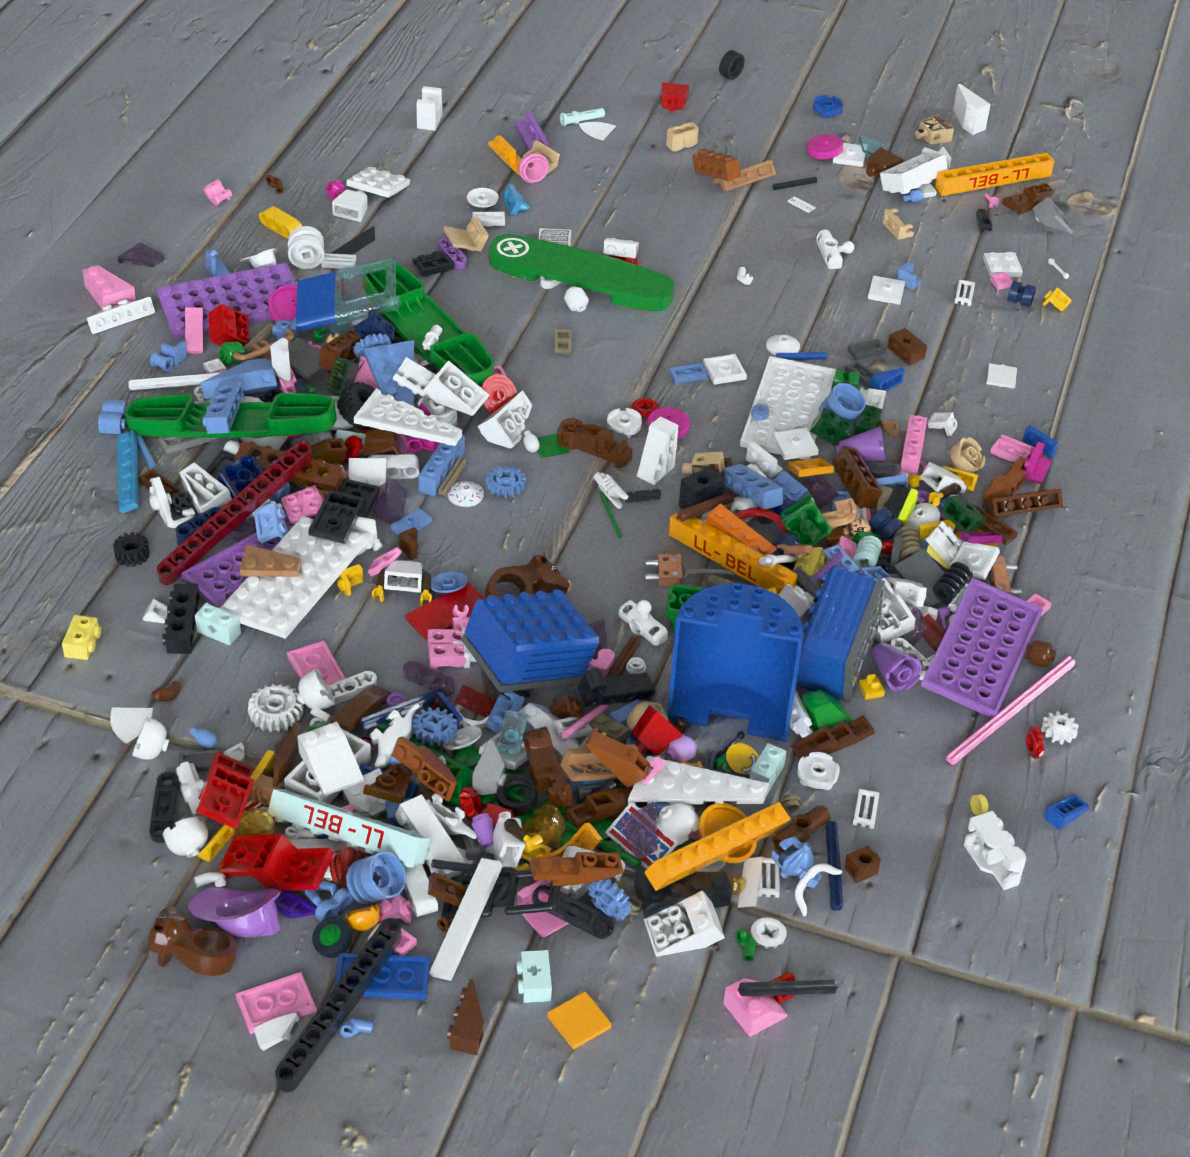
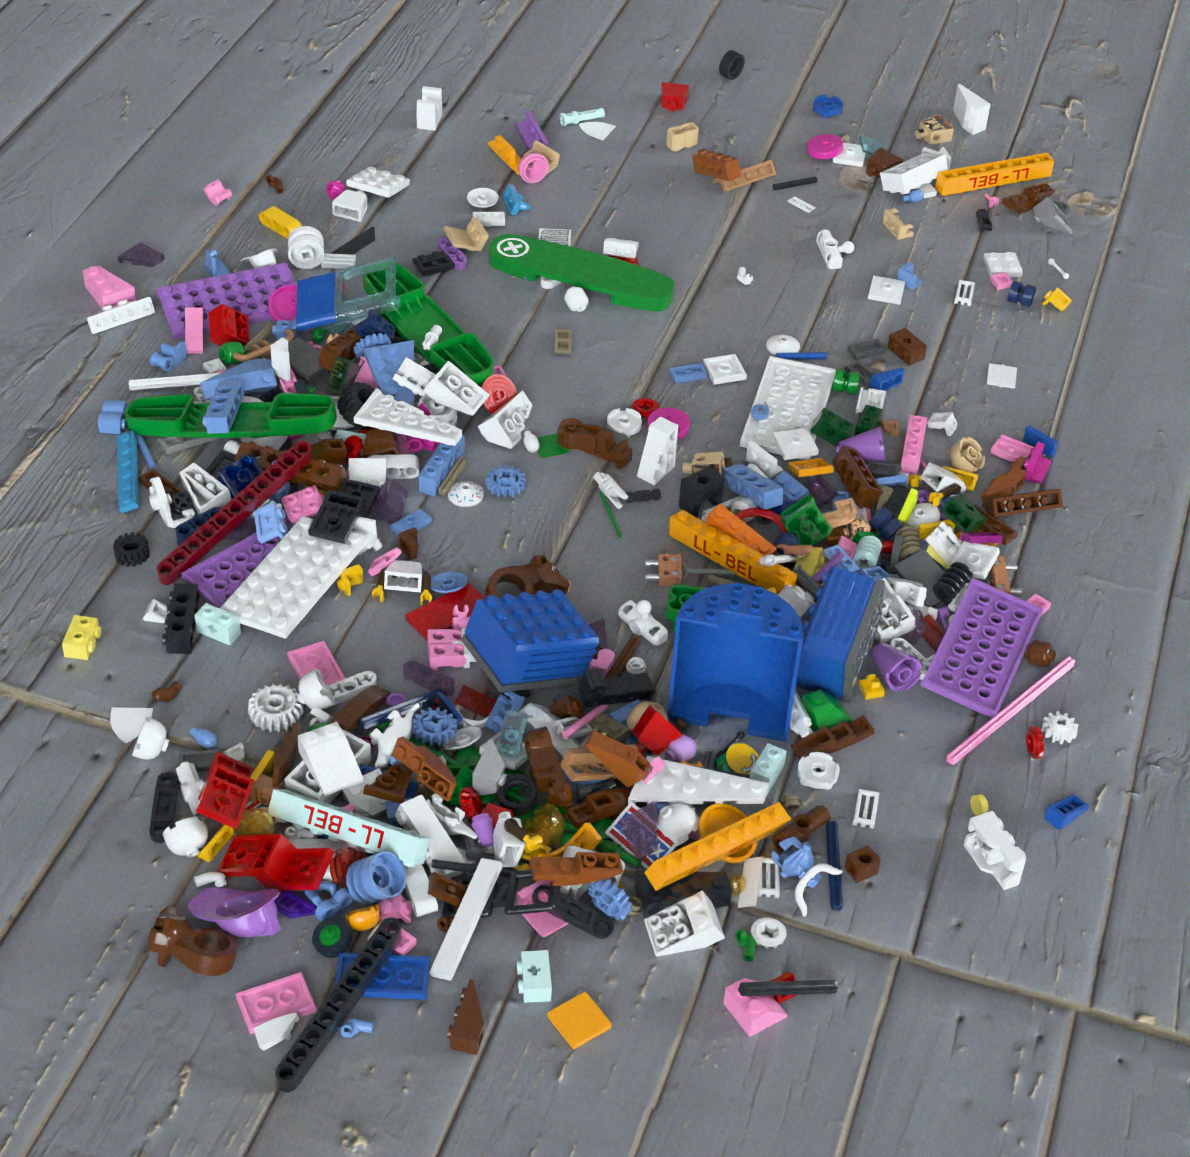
(265, 562): medium nougat wing -> none
(705, 506): reddish brown axle -> none
(844, 401): medium blue wheel -> none

